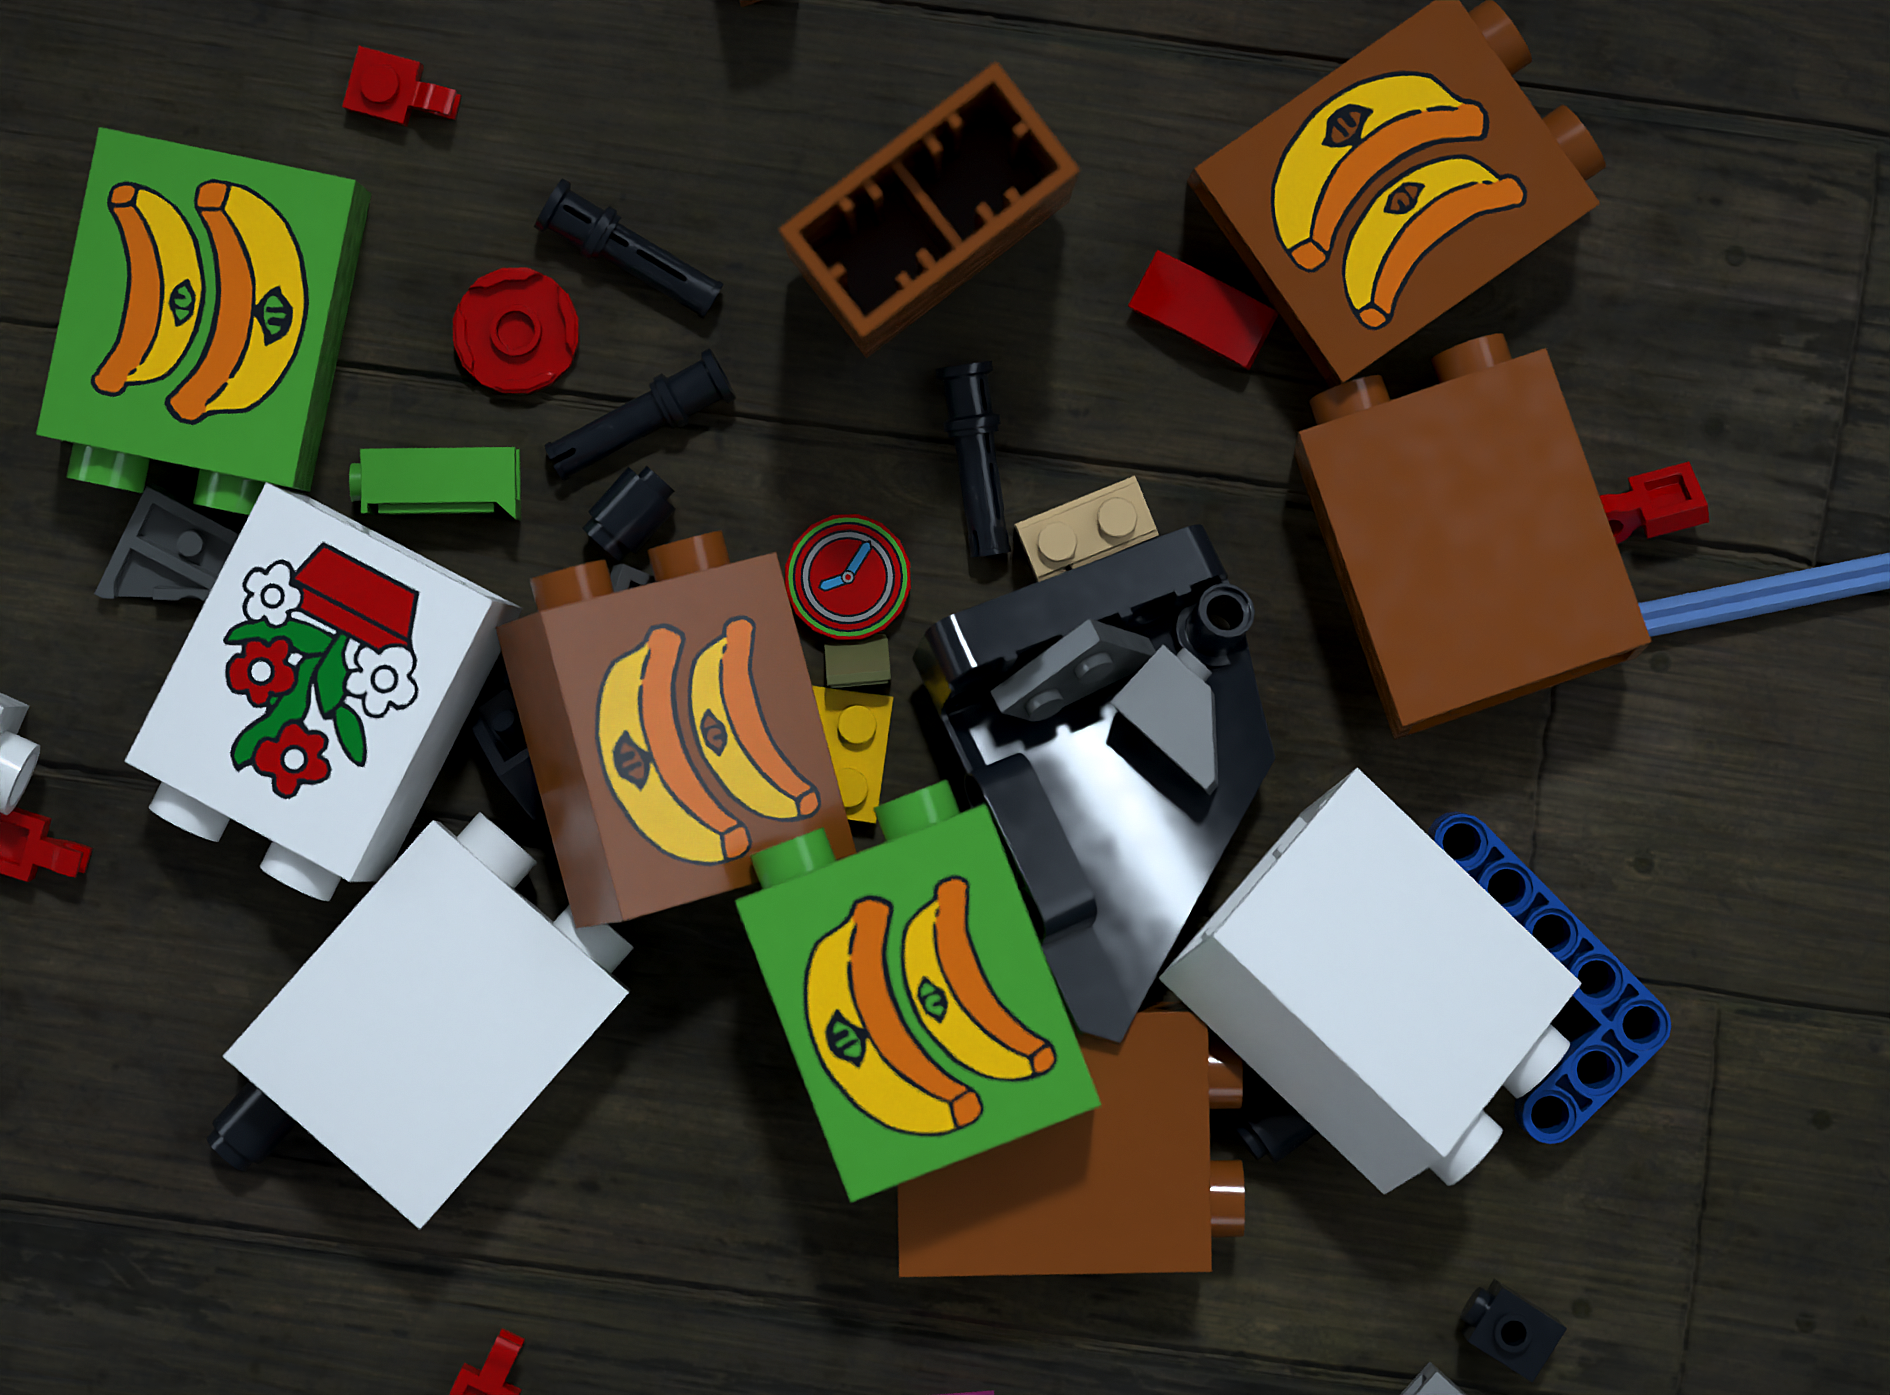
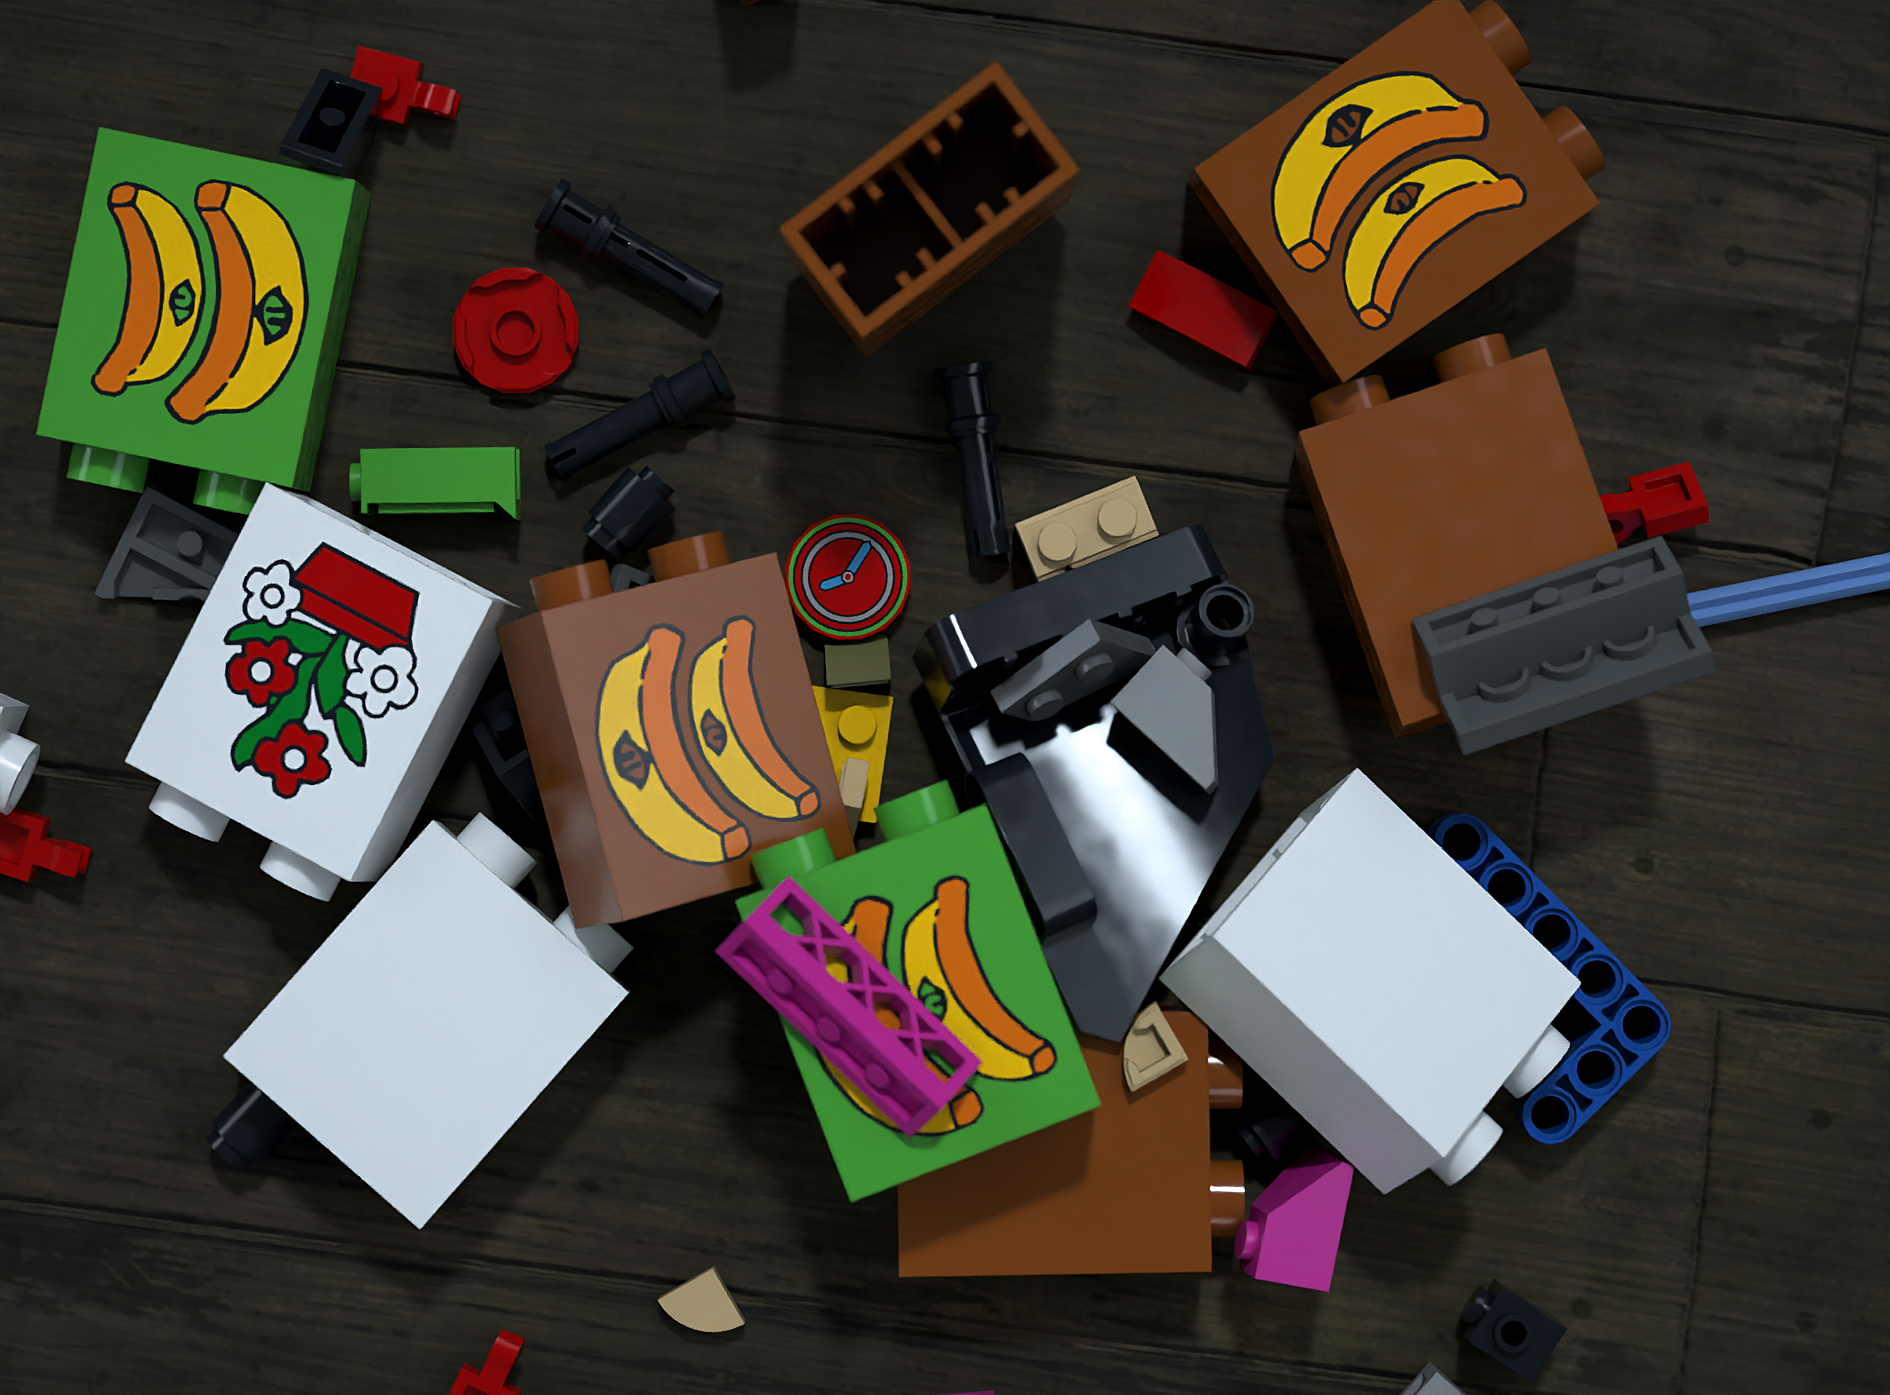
(334, 126): none -> black slope
(703, 1304): none -> tan tile
(841, 1015): none -> dark pink fence
(852, 788): none -> tan tile
(1150, 1048): none -> tan tile
(1298, 1222): none -> dark pink slope
(1563, 645): none -> dark grey slope

